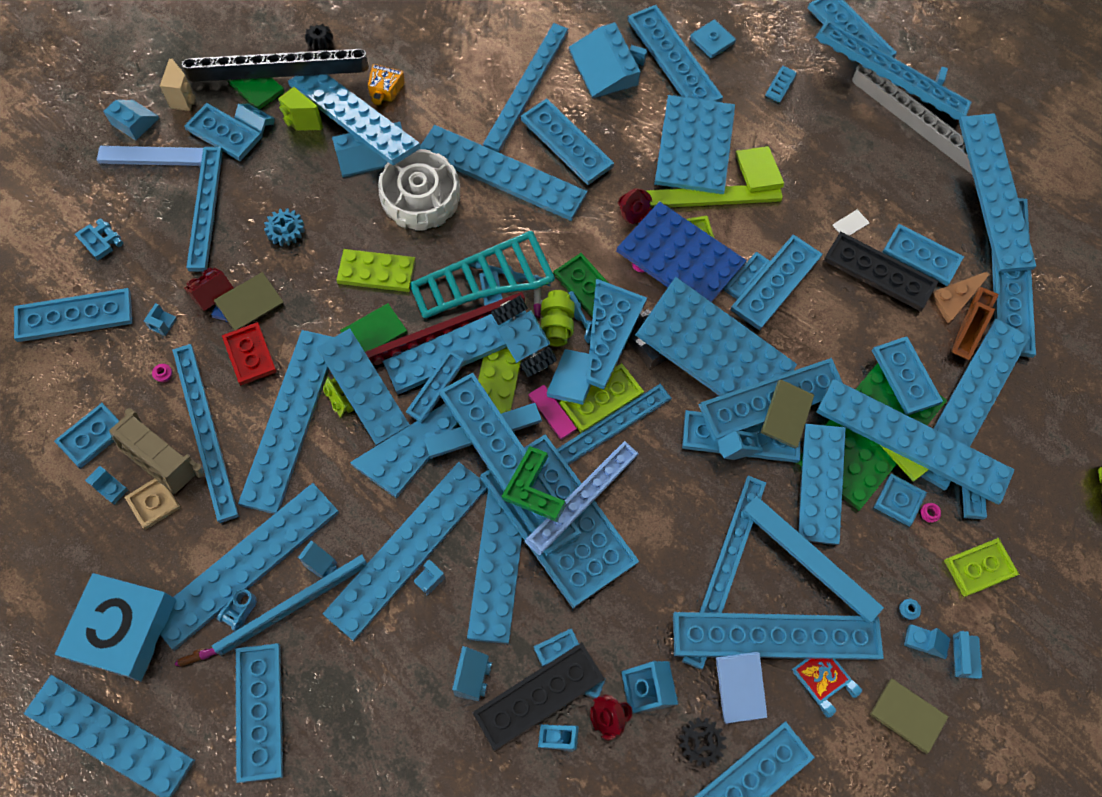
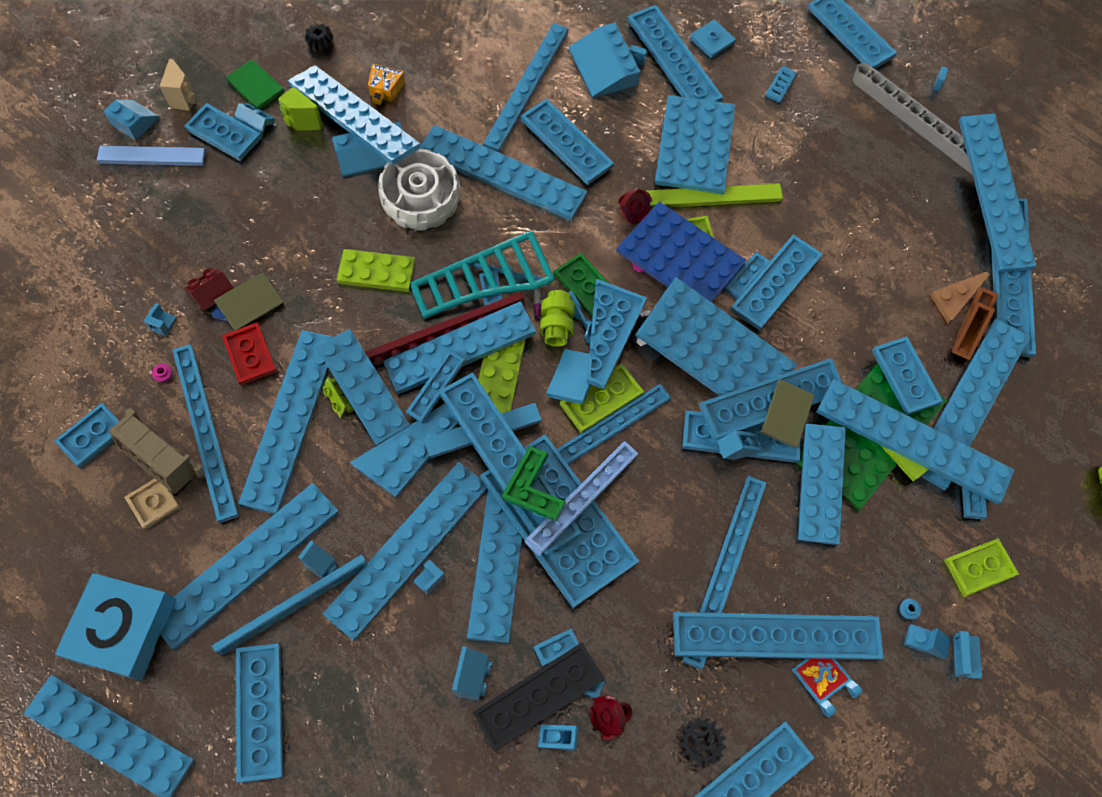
(72, 315): dark azure plate -> none
(93, 241): dark azure plate -> none
(106, 485): dark azure slope -> none
(199, 654): piece -> none
(204, 209): dark azure plate -> none
(236, 610): dark azure piece -> none
(275, 65): black beam -> none
(284, 227): dark azure gear -> none
(377, 328): green tile -> none
(524, 336): plate -> none
(552, 413): dark pink tile -> none
(649, 687): dark azure slope -> none
(741, 687): light blue tile -> none
(759, 169): lime tile -> none
(813, 560): dark azure tile -> none
(851, 223): white sticker -> none
(880, 271): black plate -> none
(894, 70): dark azure plate -> none
(900, 500): dark azure tile -> none
(909, 716): olive tile -> none
(923, 254): dark azure plate -> none
(935, 511): dark pink plate -> none

